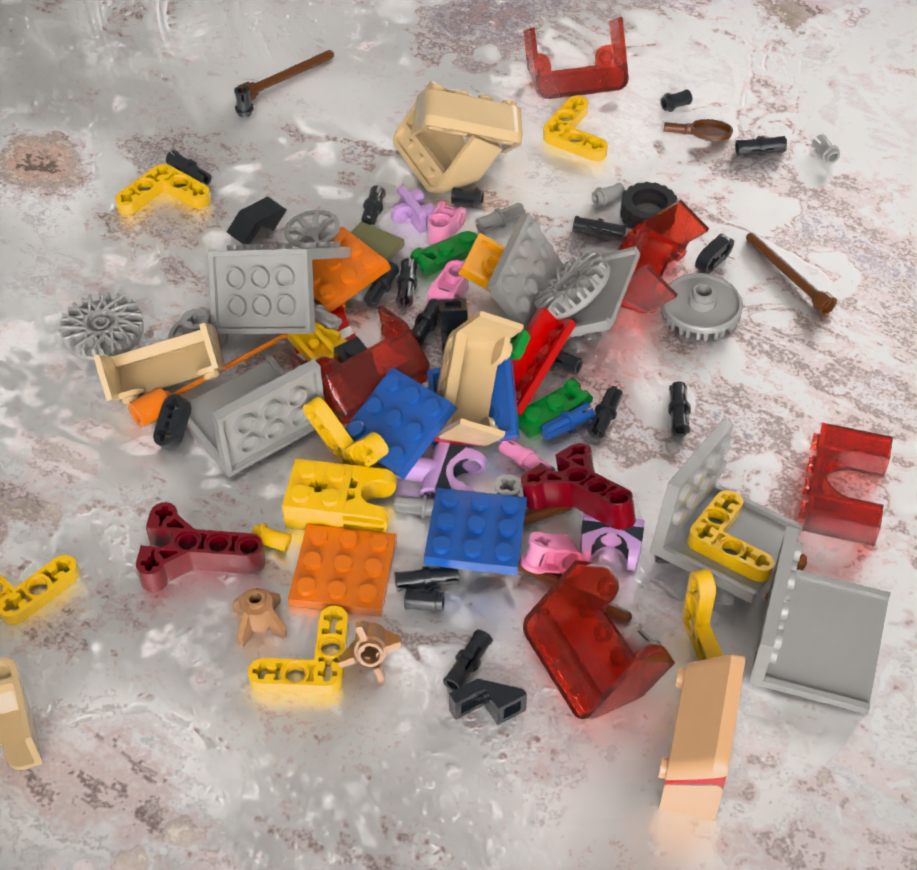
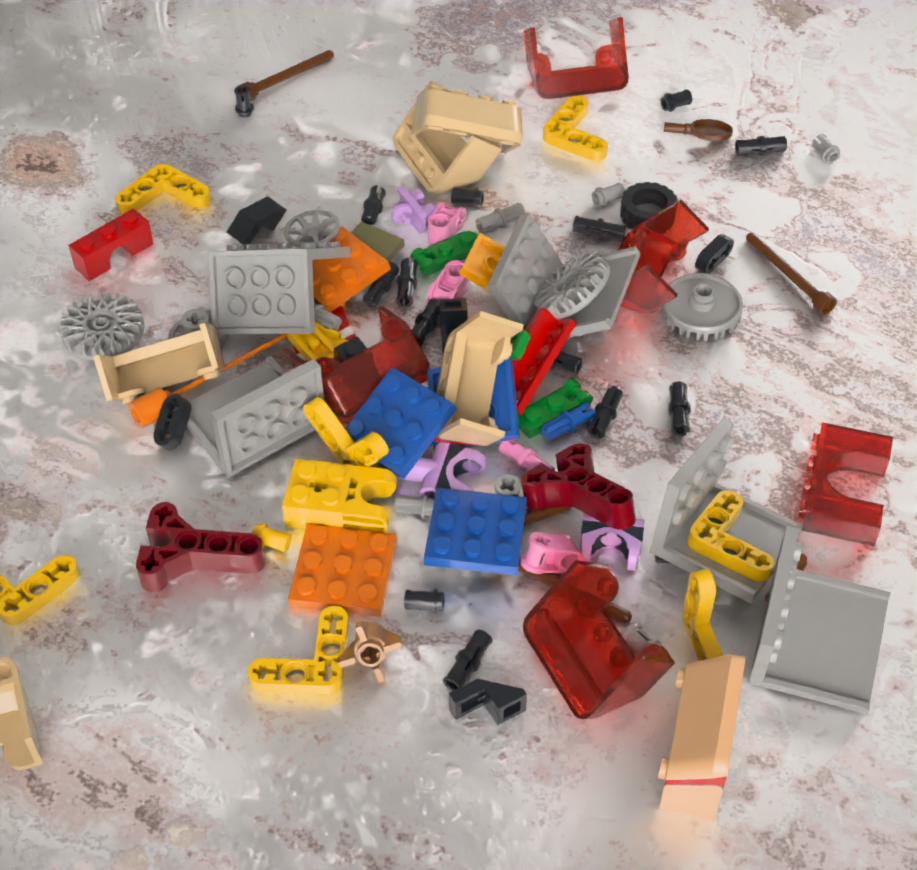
(93, 251): none -> red arch
(188, 167): black pin -> none
(258, 614): medium nougat brick -> none
(425, 578): black pin -> none

